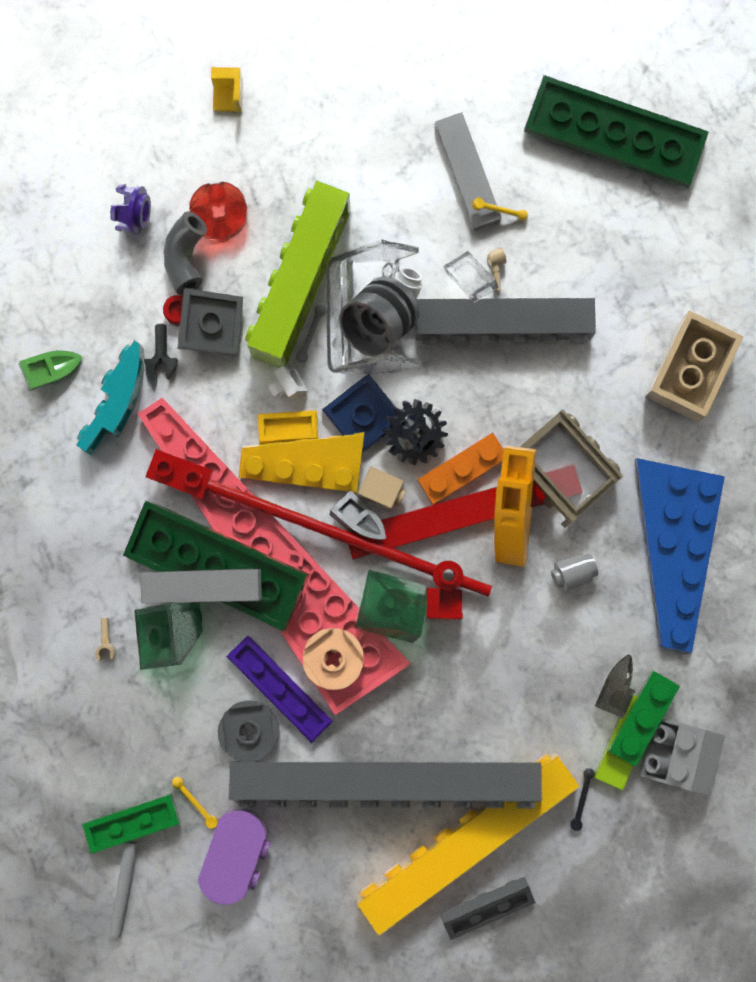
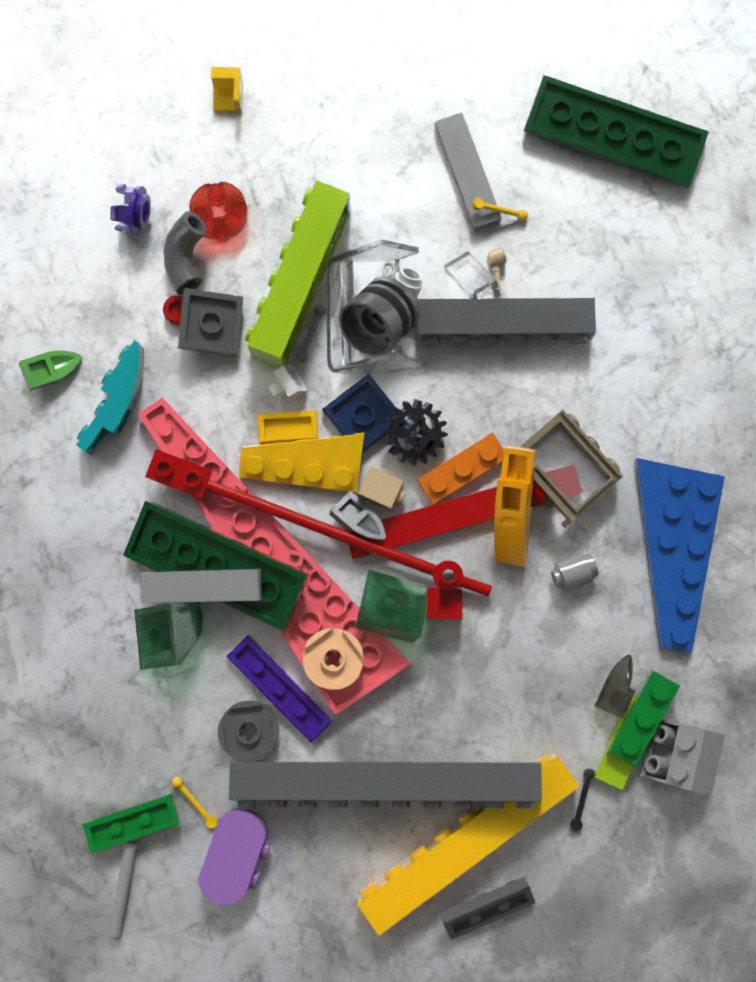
(105, 641): tan hand -> none
(161, 353): pearl dark grey bar -> none
(694, 366): tan brick -> none

